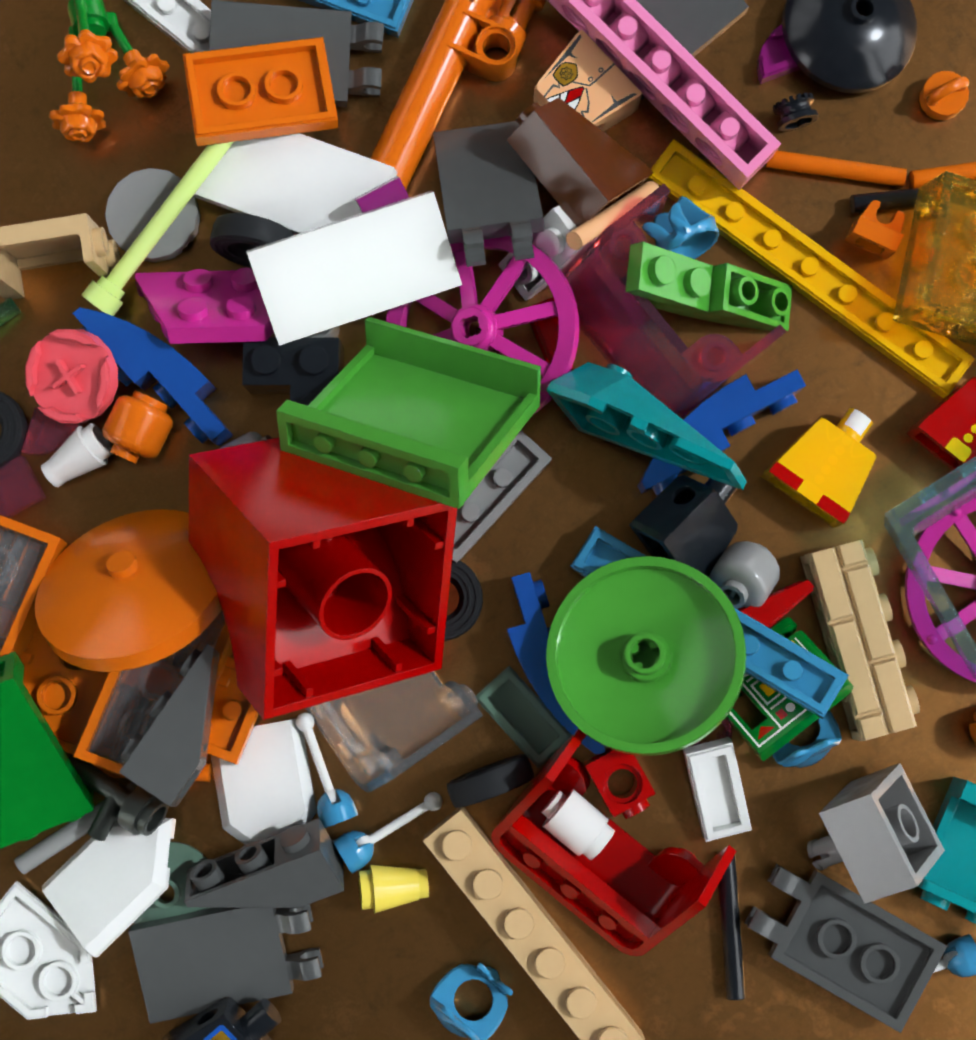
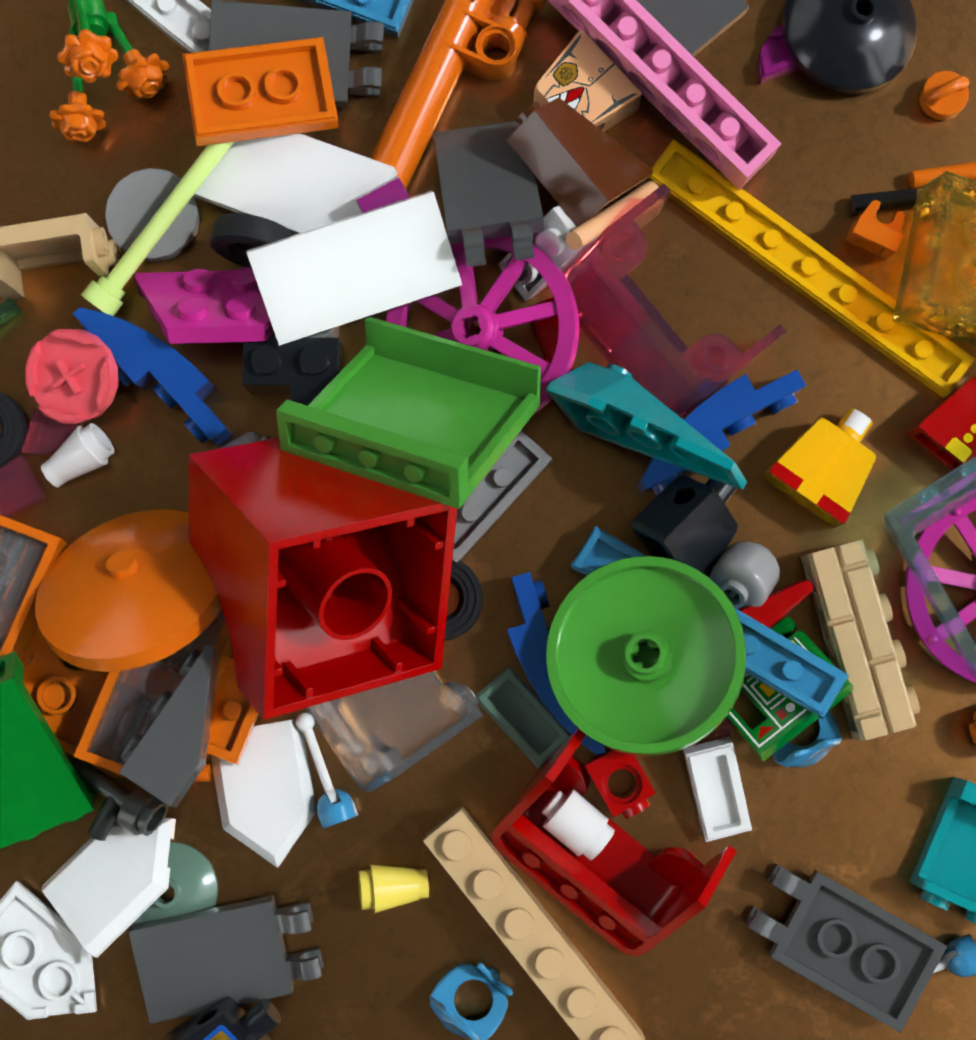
(58, 840): light grey bar -> none
(137, 427): orange head -> none
(270, 873): dark grey slope -> none
(358, 847): hinge -> none
(490, 781): black tyre -> none
(684, 229): dark azure piece -> none
(707, 291): bright green slope -> none
(731, 933): black bar -> none
(796, 112): black bush -> none
(837, 168): orange bar -> none
(878, 834): light grey brick -> none

